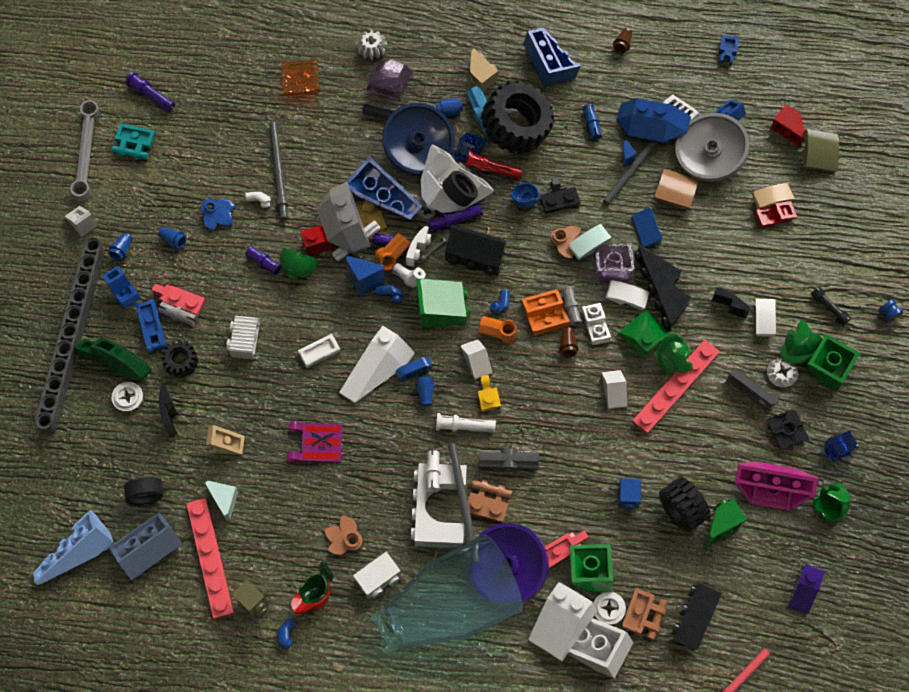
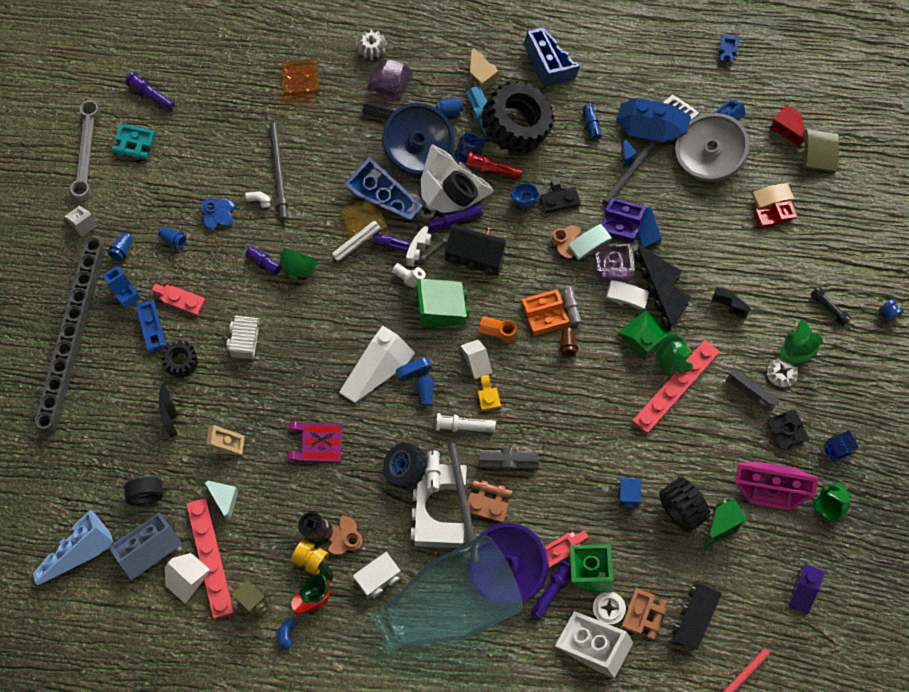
(118, 359): dark green slope -> none
(119, 393): white gear -> none
(177, 314): light grey pin -> none
(185, 575): none -> white slope
(308, 556): none -> yellow wheel
(315, 241): red slope -> none
(315, 528): none -> black wheel
(319, 351): white tile -> none
(342, 220): light grey wedge -> none
(365, 274): blue slope -> none
(391, 291): blue arm -> none
(392, 251): orange piece -> none
(404, 465): none -> black wheel
(503, 304): blue arm -> none
(557, 582): none -> dark purple pin
(562, 621): white slope -> none
(596, 324): white slope -> none
(615, 389): white slope -> none
(622, 42): reddish brown cone -> none
(623, 219): none -> dark purple slope
(676, 189): medium nougat slope -> none
(765, 318): white slope -> none
(832, 362): green slope -> none

